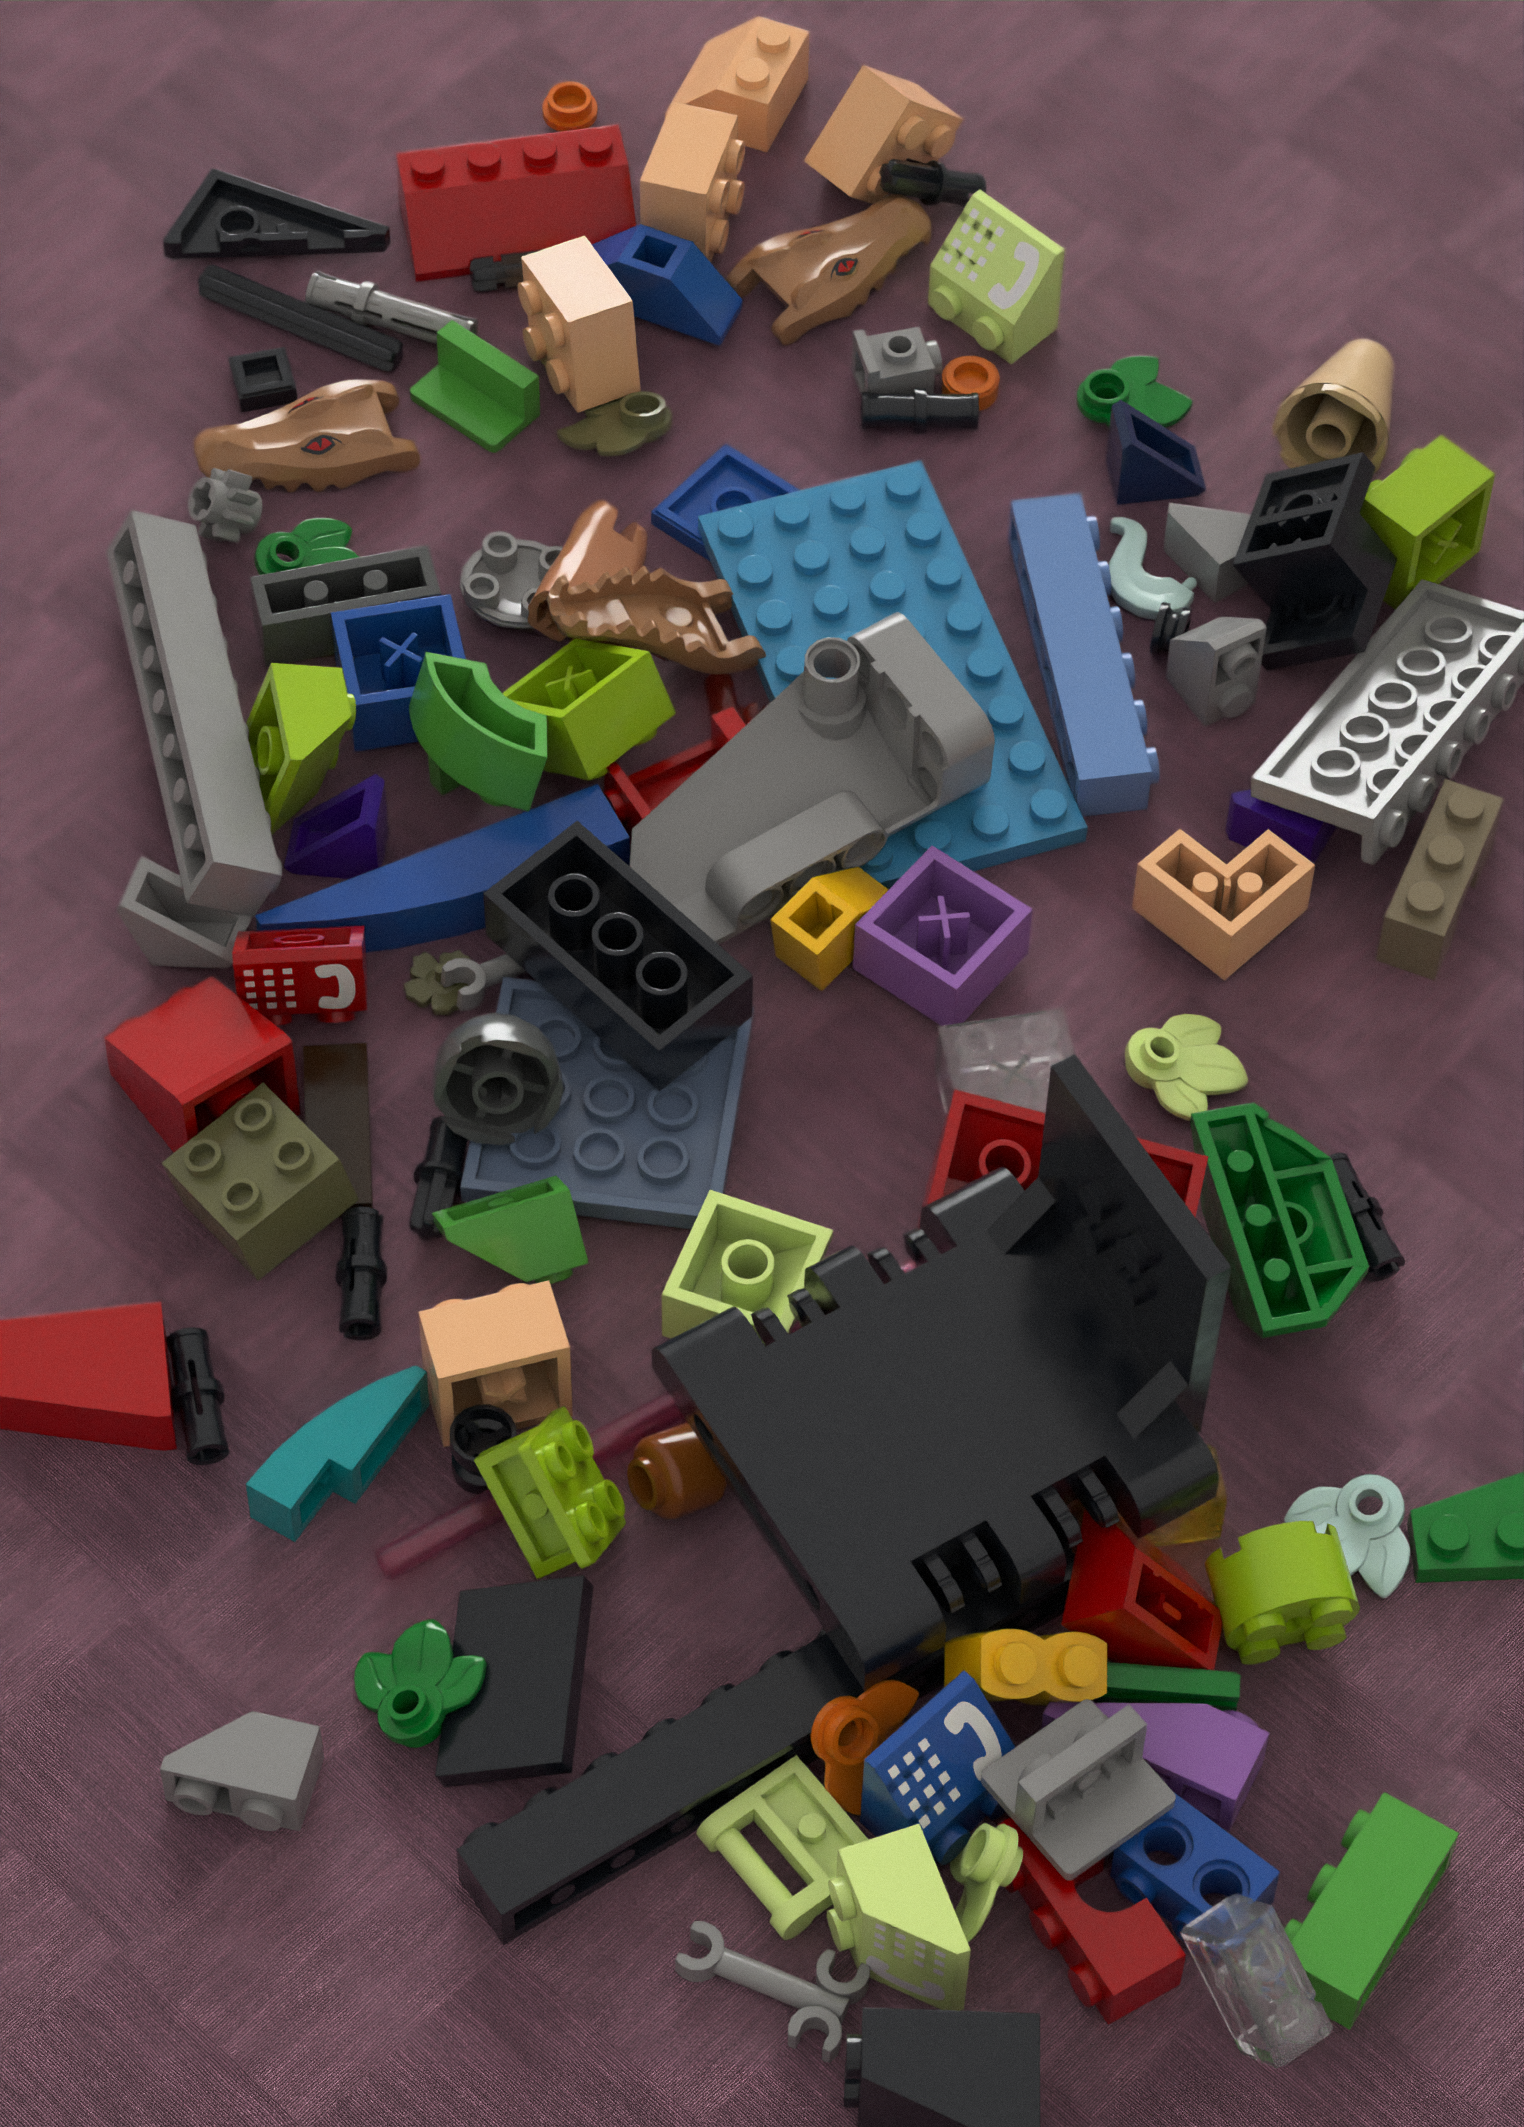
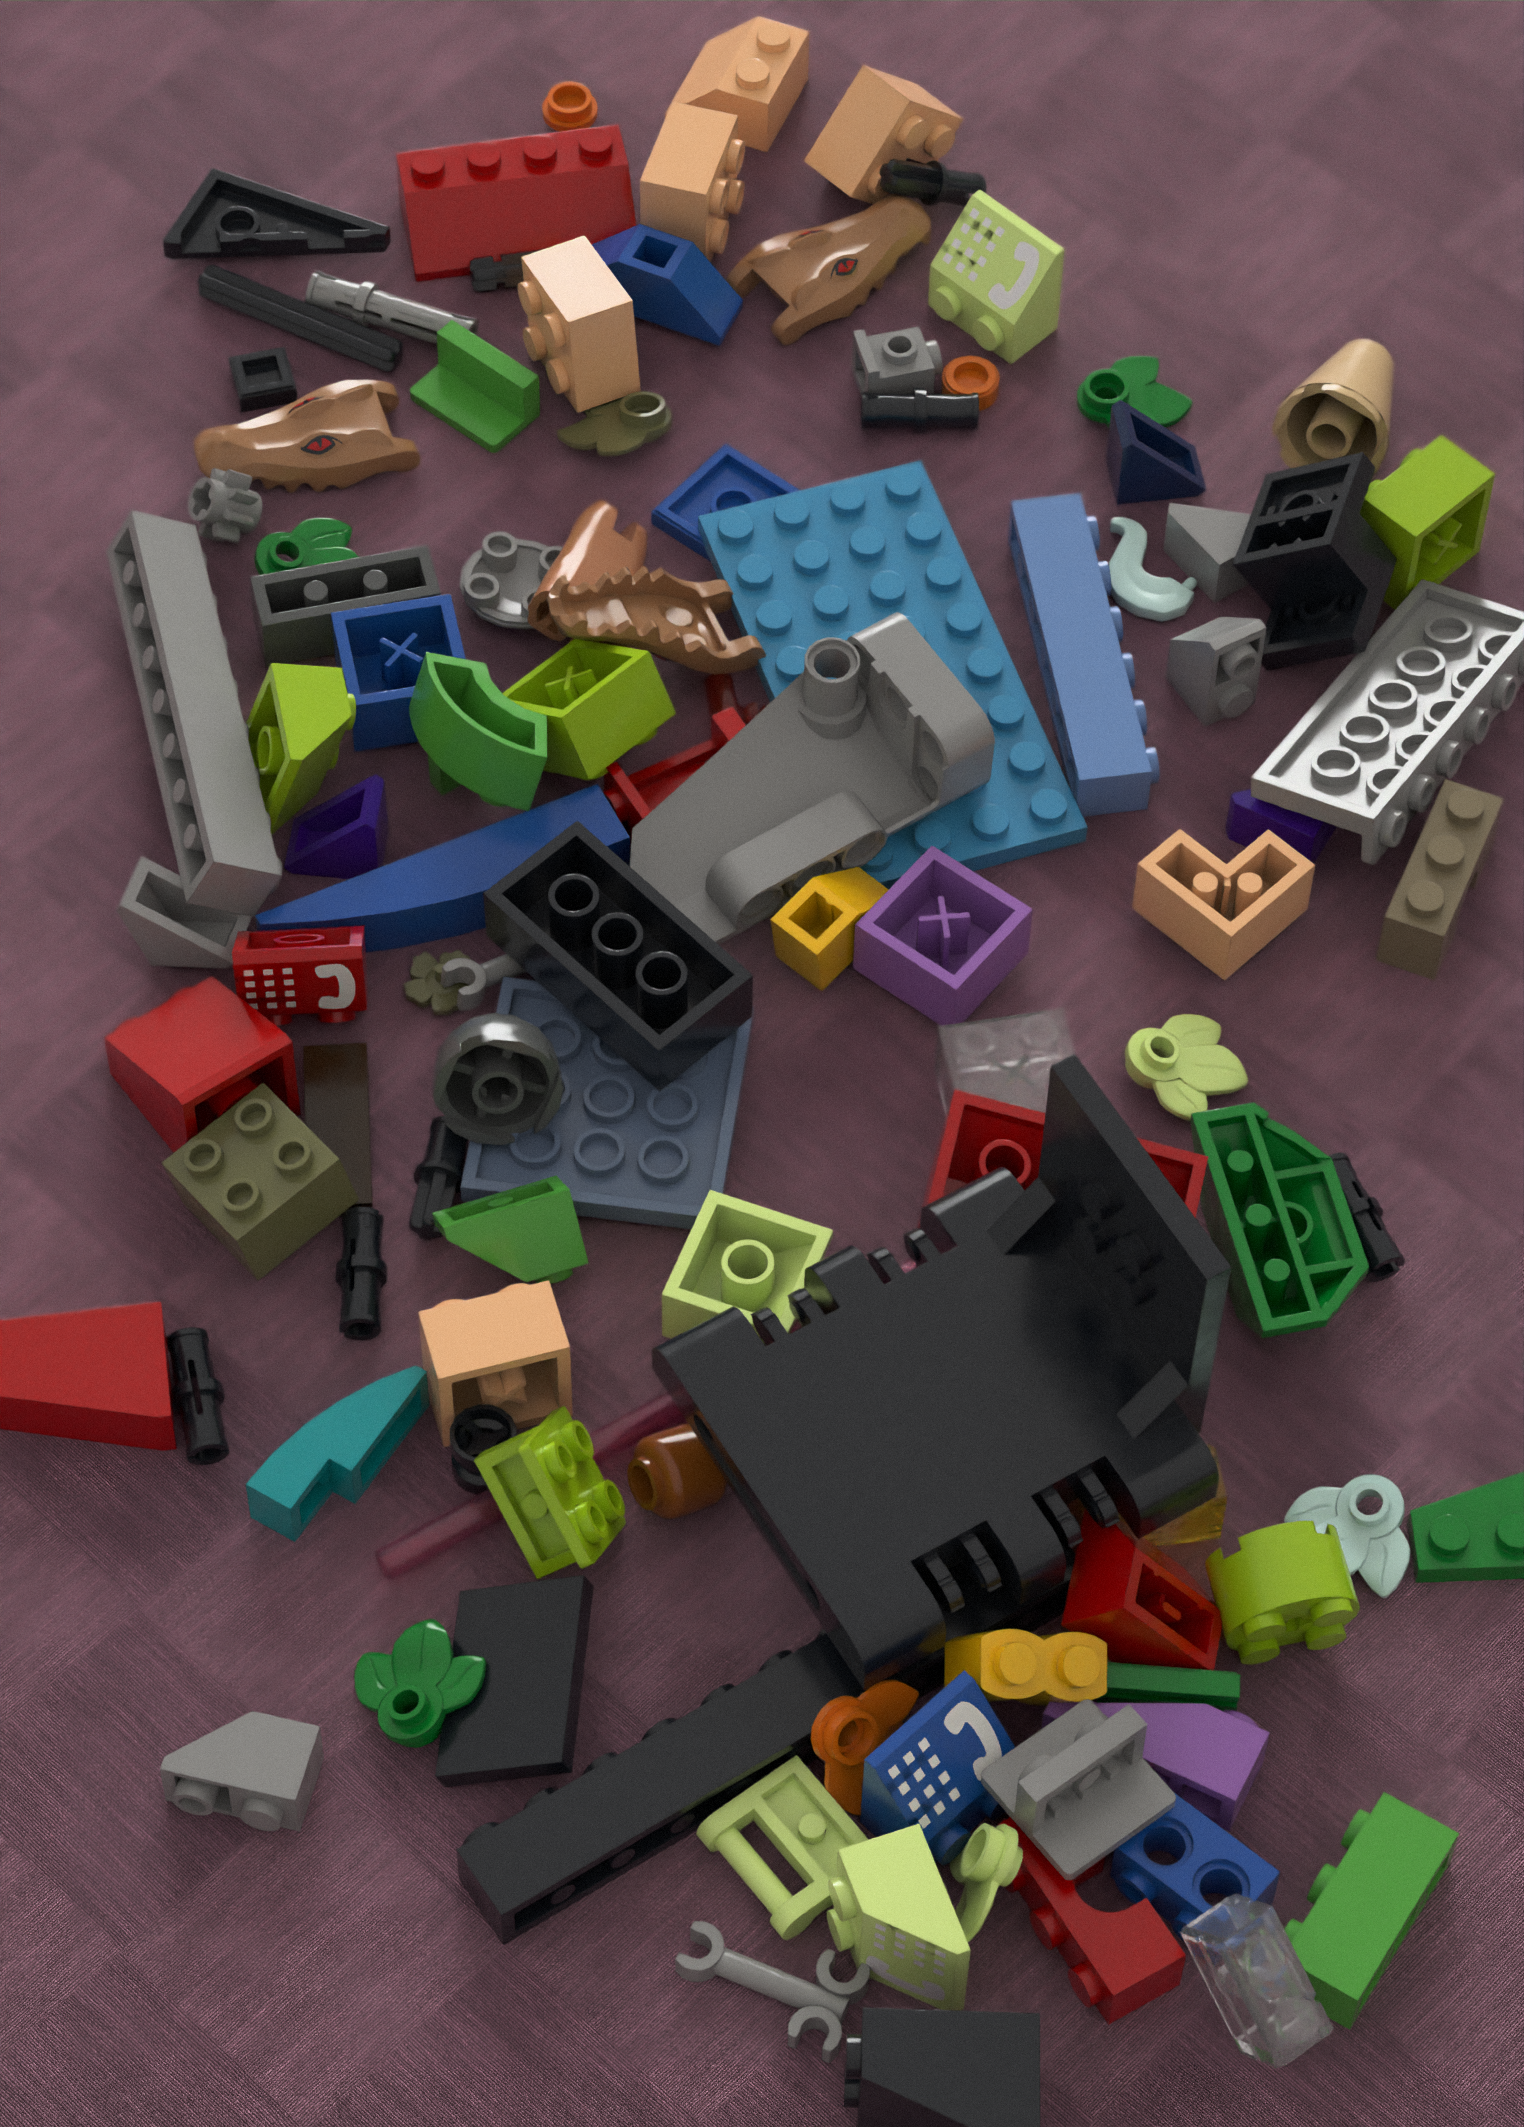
(1168, 626): black bush -> none

